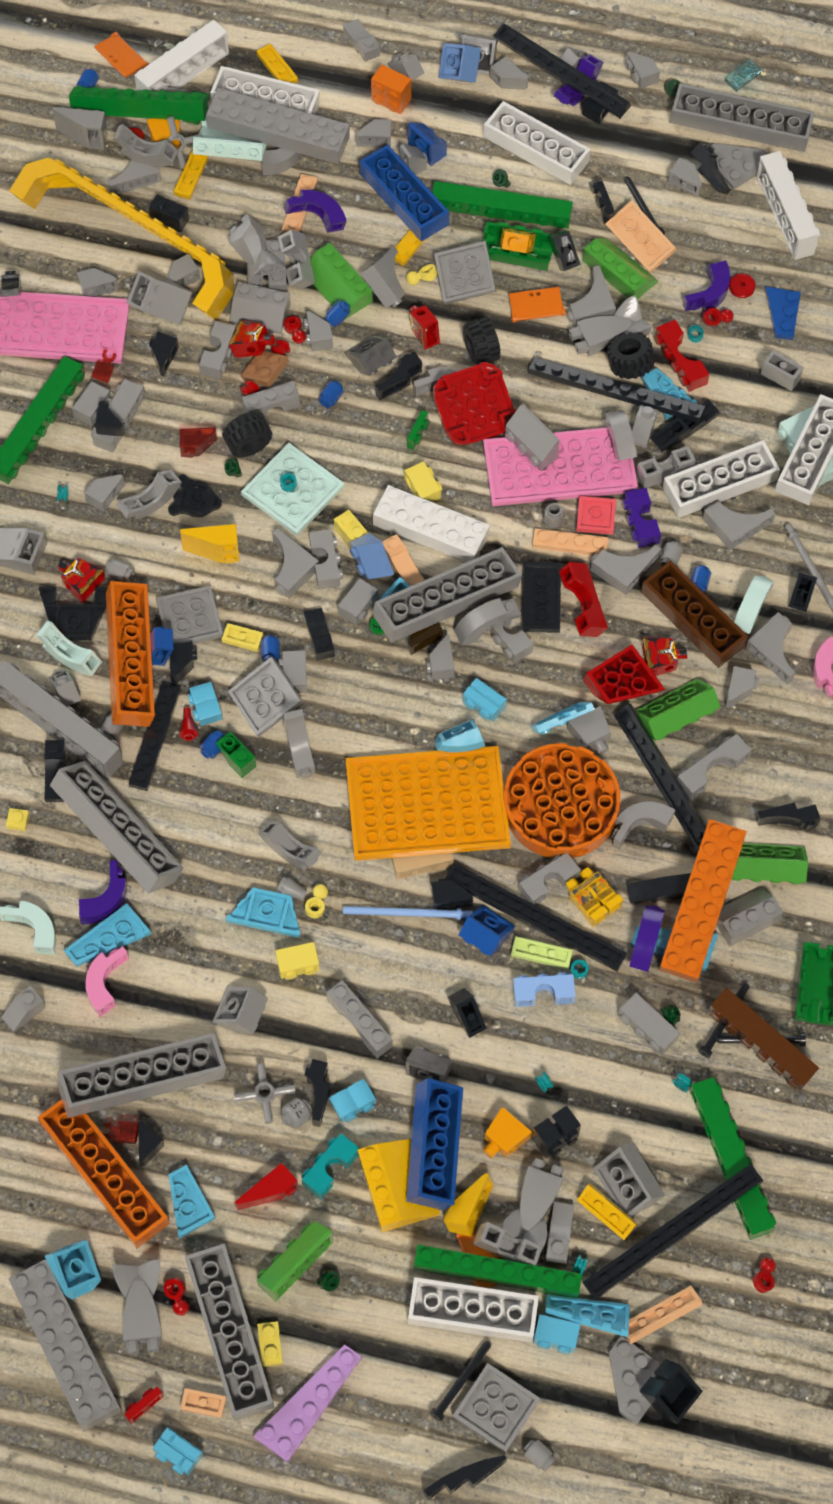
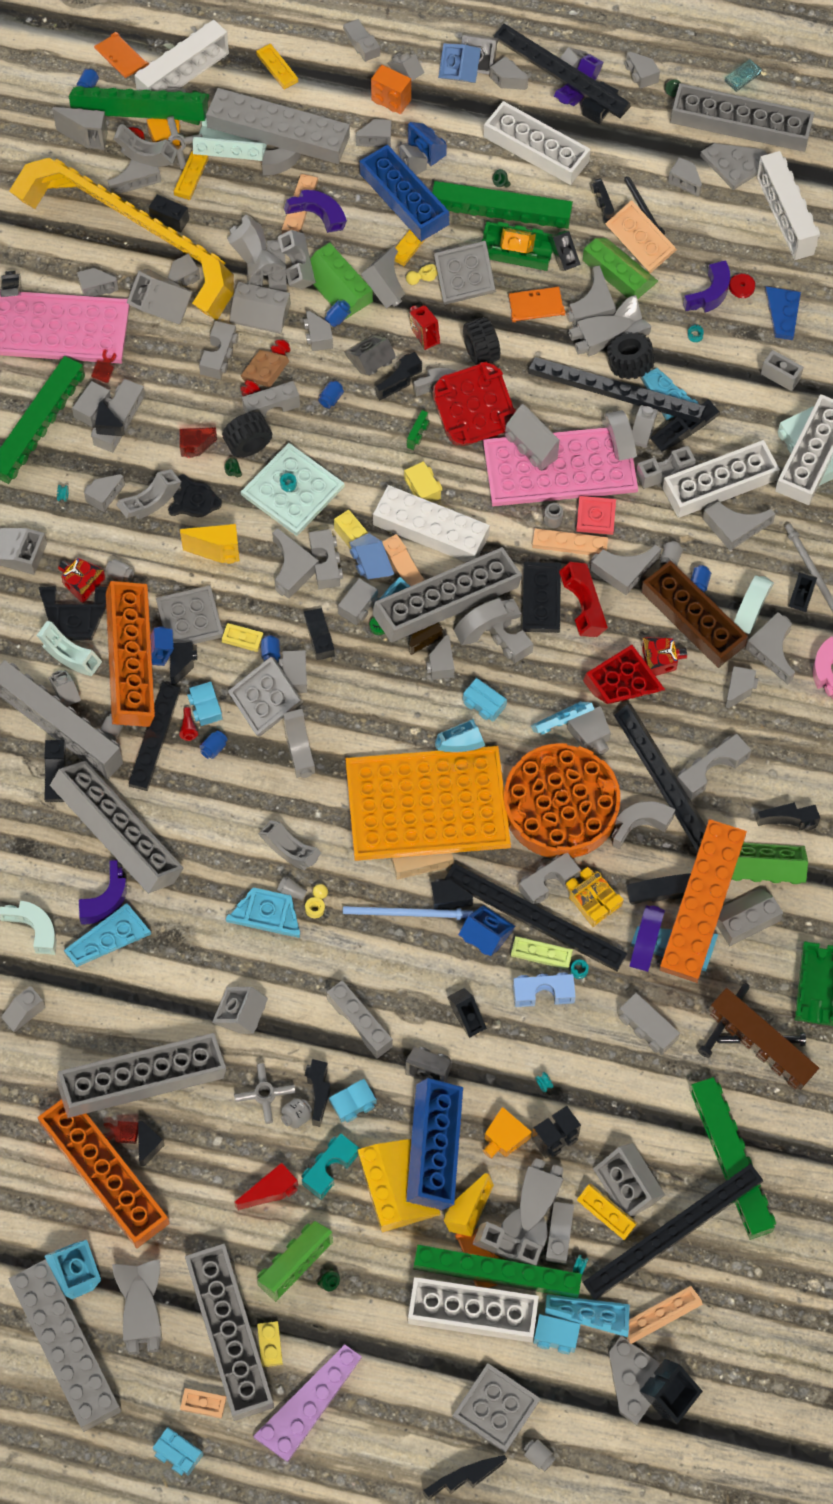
(17, 819): light yellow plate -> none
(96, 977): bright pink arch -> none
(149, 1399): red plate -> none
(163, 351): black slope -> none
(180, 1306): red plate -> none
(188, 1201): medium azure wing -> none
(236, 754): green slope -> none
(250, 339): red torso -> none
(267, 89): white brick -> none
(293, 326): red plate -> none
(297, 961): light yellow brick -> none
(438, 1412): black bar -> none
(644, 531): dark purple arch -> none
(671, 1014): dark green plate -> none
(678, 708): bright green slope -> none
(682, 1082): teal bush -> none
(691, 373): red arch -> none
(709, 169): black slope -> none
(725, 316): red plate -> none
(764, 1280): red plate -> none

